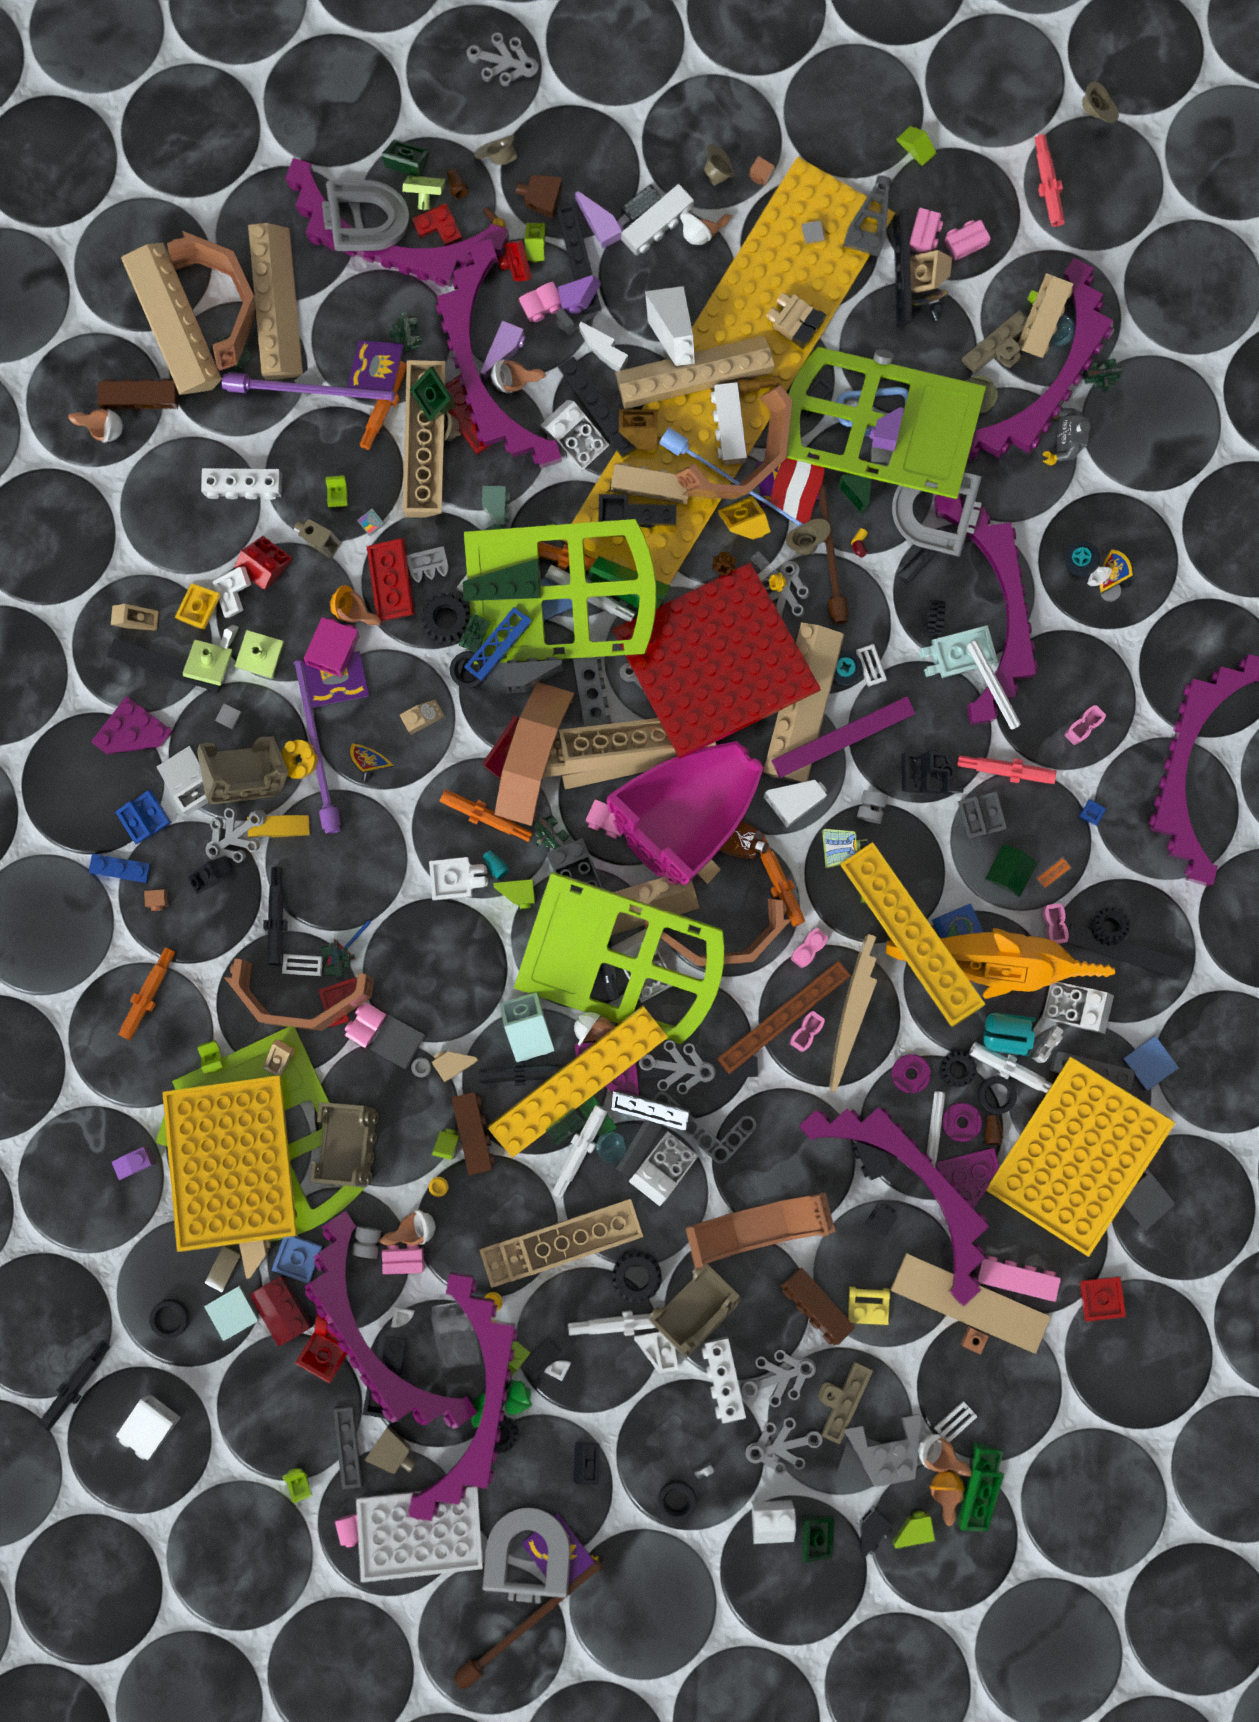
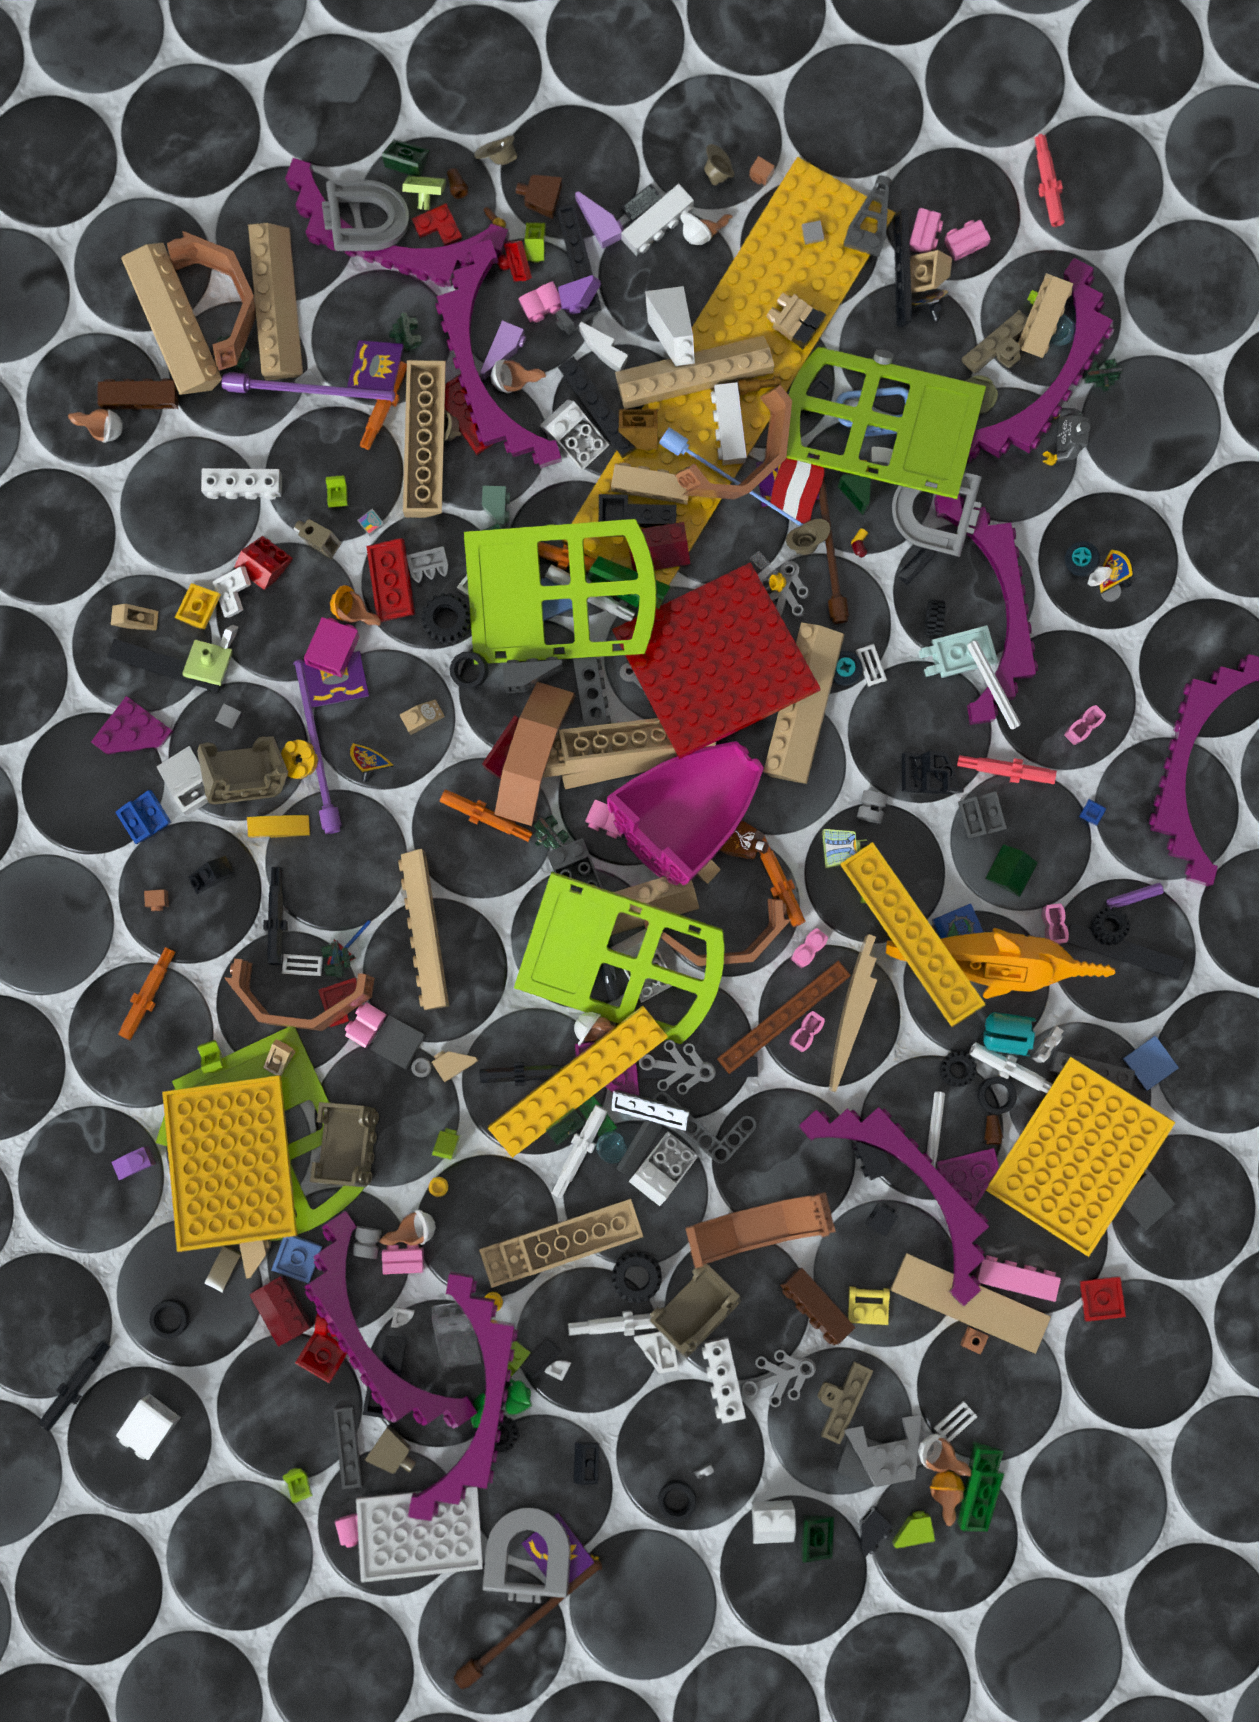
(119, 868): blue plate -> none
(231, 1313): light aqua tile -> none
(232, 836): light grey plant -> none
(259, 654): yellowish green tile -> none
(424, 929): none -> tan slope
(432, 395): dark green slope -> none
(455, 878): white plate -> none
(472, 1133): reddish brown brick -> none
(474, 633): clear green hips -> none
(496, 865): teal cone -> none
(503, 648): blue fence -> none
(504, 61): light grey plant -> none
(509, 583): dark green wing -> none
(518, 892): lime slope -> none
(526, 1027): light aqua slope -> none
(667, 546): none -> dark red slope
(724, 563): reddish brown gear -> none
(745, 518): yellow slope -> none
(780, 1446): light grey plant -> none
(795, 800): white slope -> none
(843, 737): magenta tile -> none
(887, 430): medium lavender slope -> none
(917, 144): lime slope -> none
(922, 1070): magenta tile -> none
(950, 1125): magenta tile -> none
(1053, 872): sticker -> none
(1078, 1007): white slope -> none
(1099, 104): dark tan piece -> none
(1135, 896): none -> medium lavender axle

